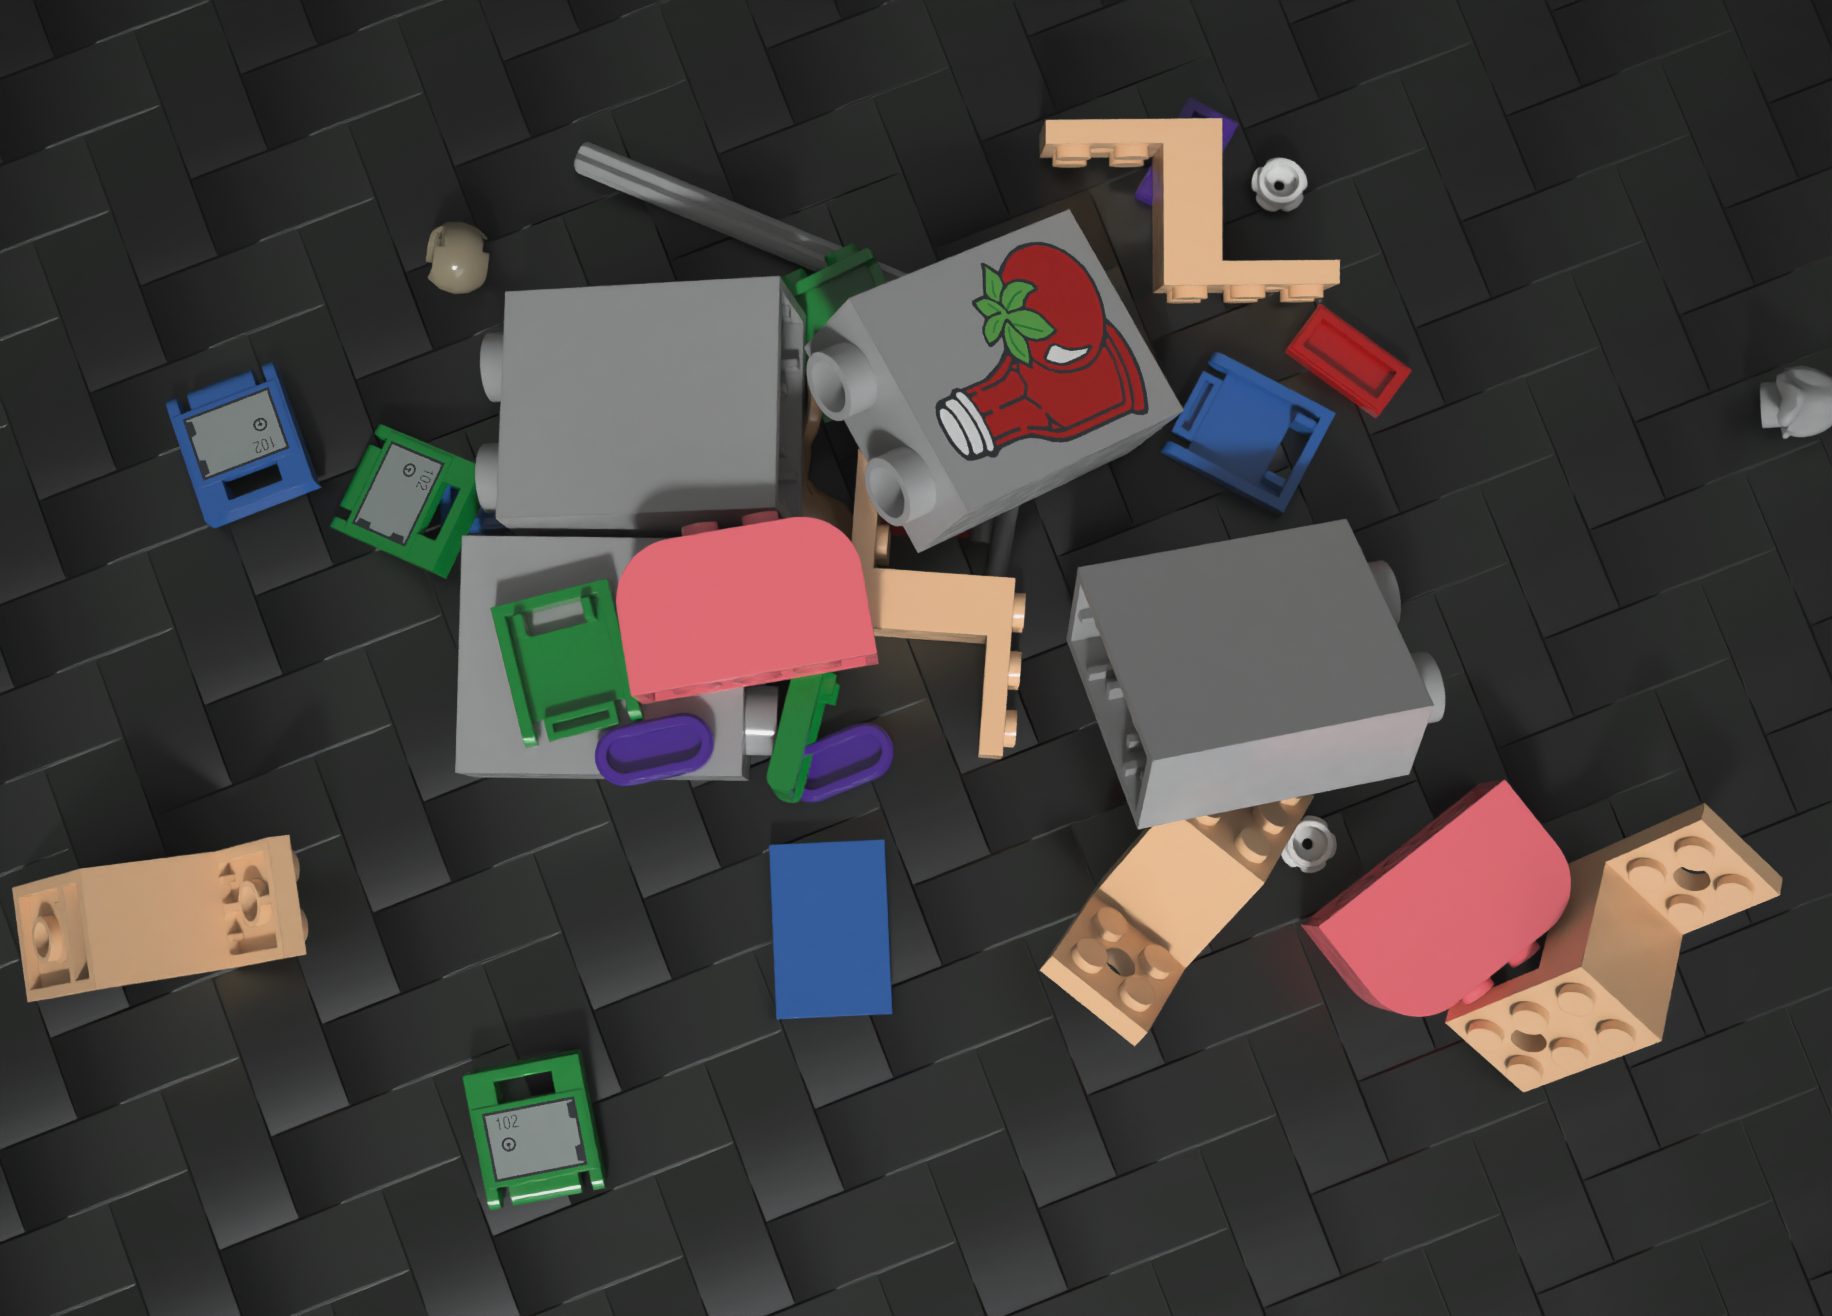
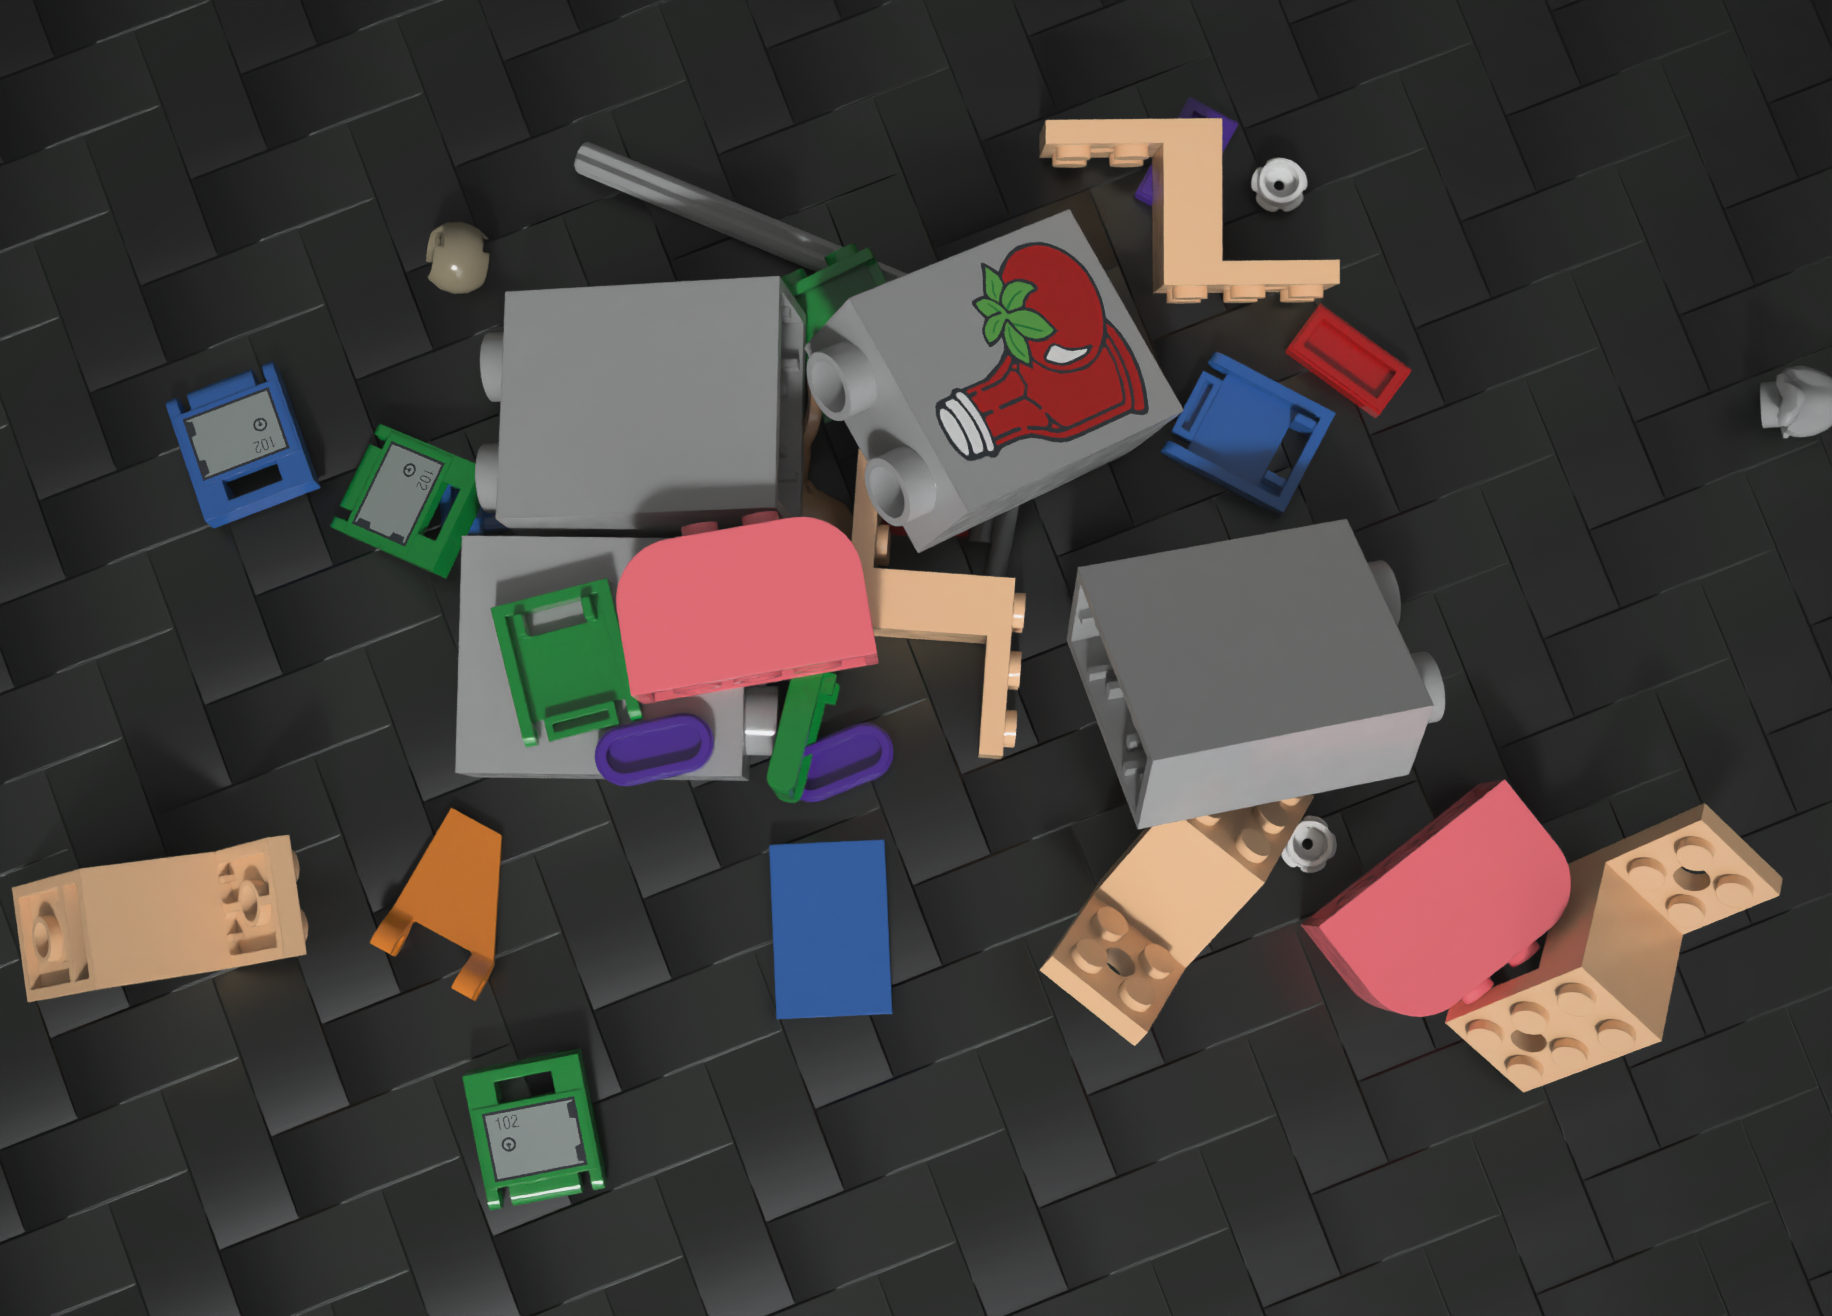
(454, 896): none -> orange flag

